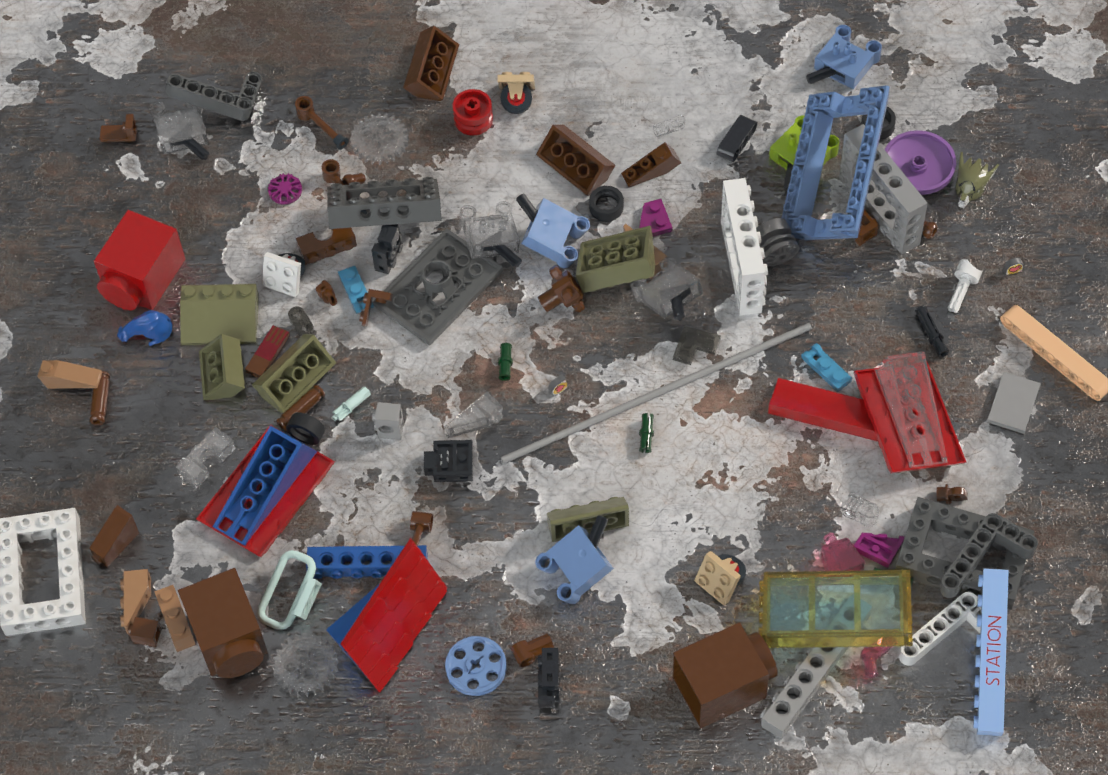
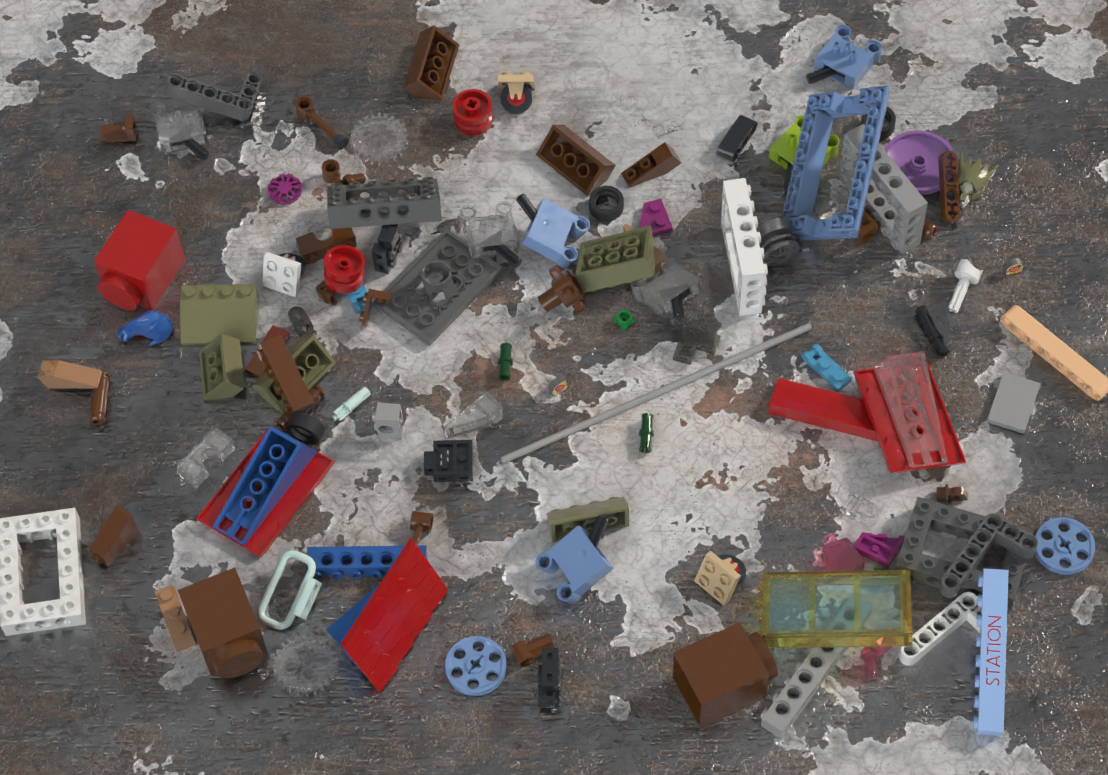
(136, 595): medium nougat slope -> none
(145, 631): reddish brown brick -> none
(285, 375): none -> reddish brown brick
(344, 269): none -> red wheel
(624, 314): none -> green plate
(946, 186): none -> reddish brown beam
(1067, 538): none -> medium blue wedge

